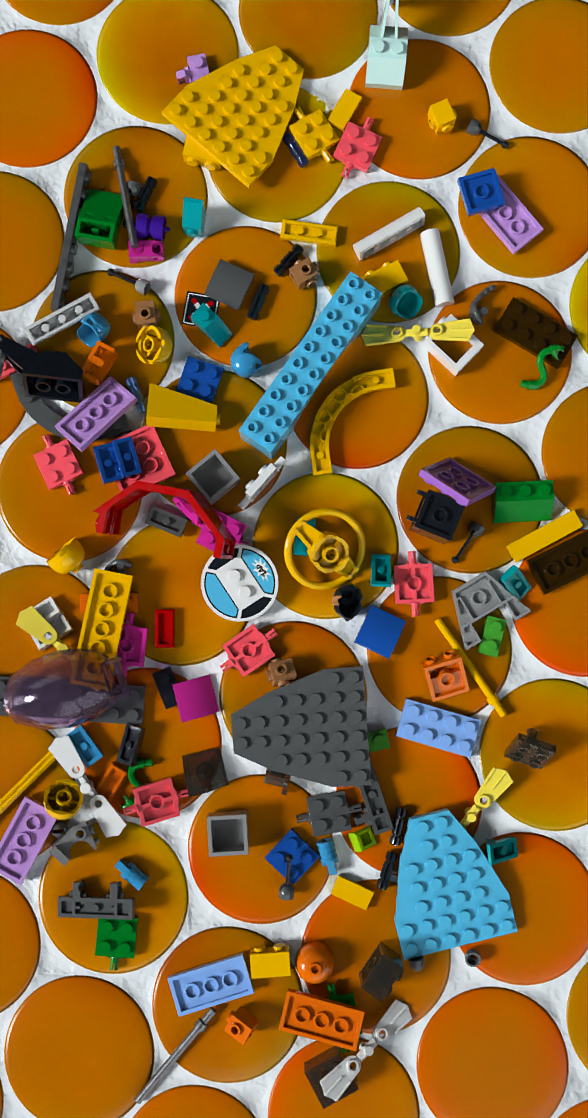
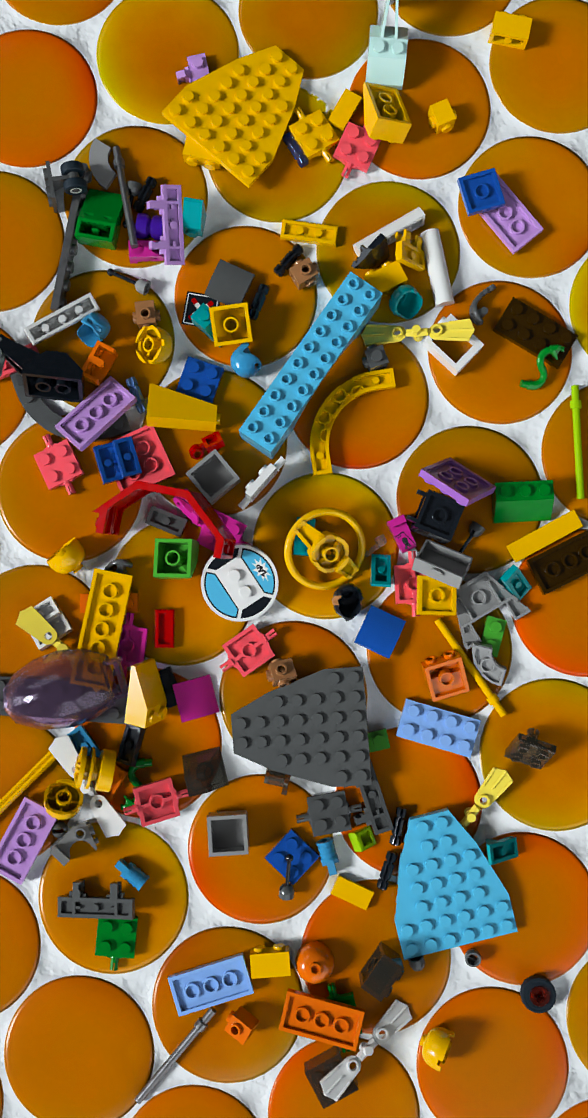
(70, 180): none -> plate
(95, 769): none -> yellow wheel
(99, 164): none -> light grey tile
(145, 695): none -> yellow slope
(170, 208): none -> lavender hinge
(175, 558): none -> bright green slope
(210, 442): none -> red plate
(230, 324): none -> yellow slope
(373, 255): none -> black slope
(375, 358): none -> dark grey brick
(380, 541): none -> clear hand
(385, 113): none -> yellow slope
(401, 533): none -> dark pink leg
(410, 252): none -> yellow plate
(435, 597): none -> yellow plate
(436, 1046): none -> yellow cylinder
(442, 563): none -> light grey container
(475, 128): hinge -> none
(486, 664): none -> light grey tile
(510, 30): none -> yellow brick
(536, 986): none -> black wheel
(576, 405): none -> lime bar

